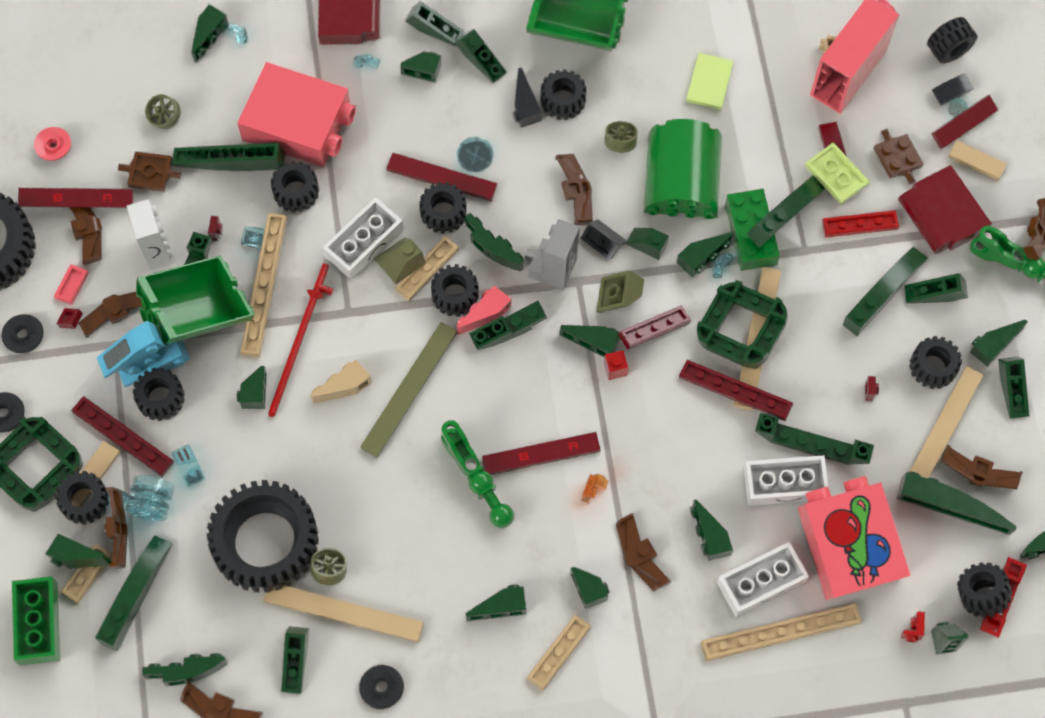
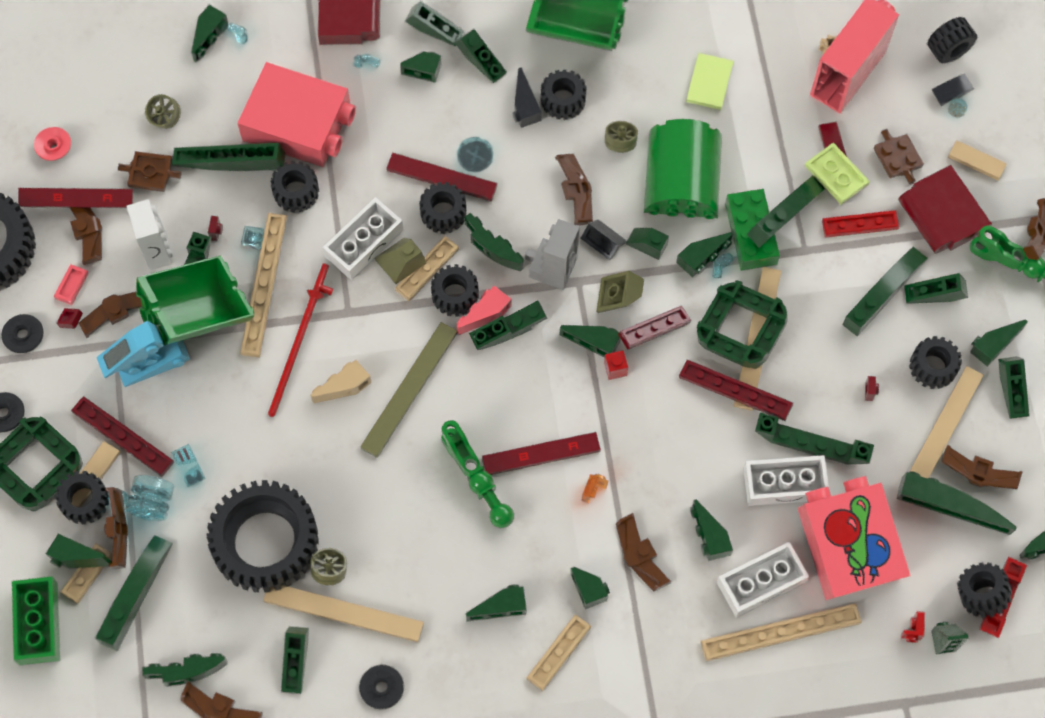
(154, 380): black tyre -> none
(253, 390): dark green slope -> none
(964, 121): dark red tile -> none

